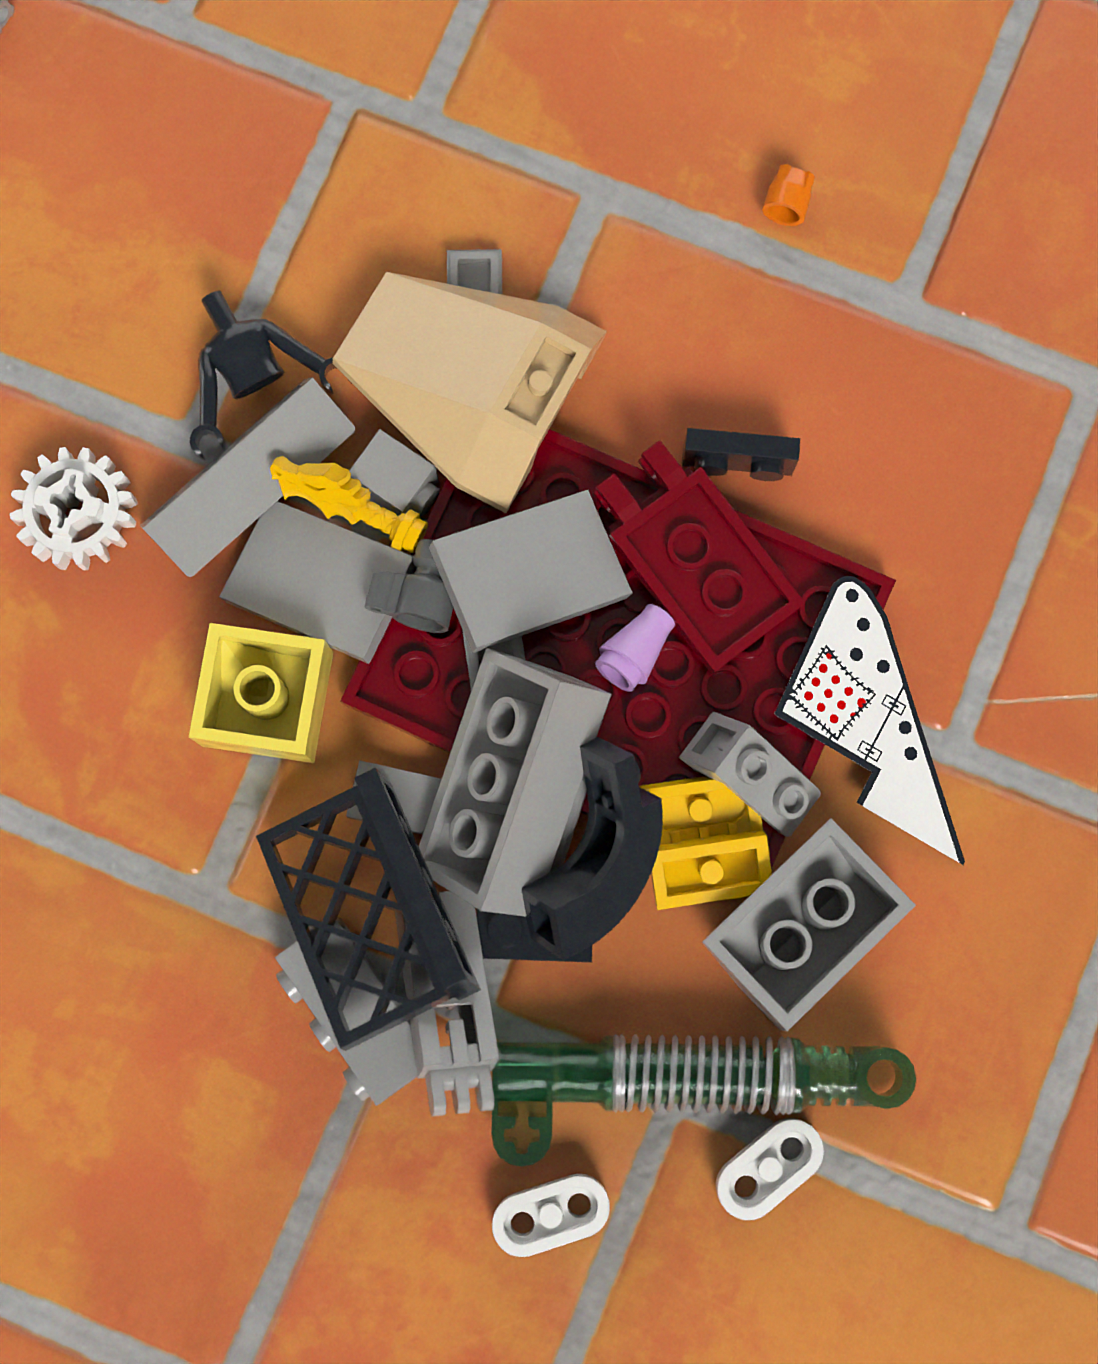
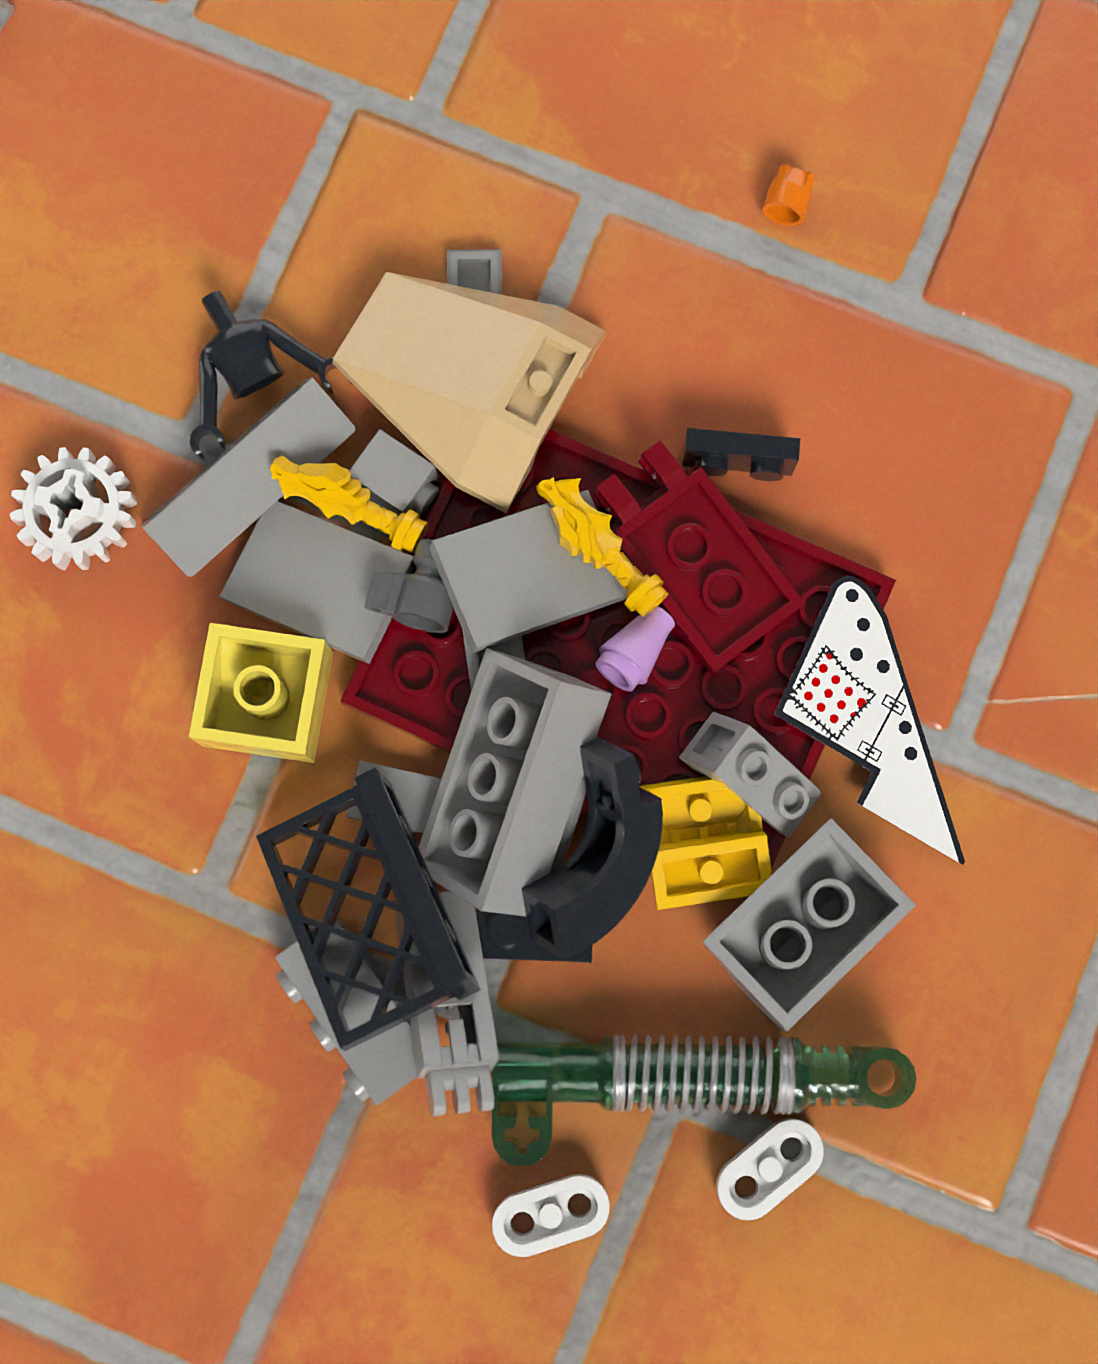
(588, 534): none -> yellow piece

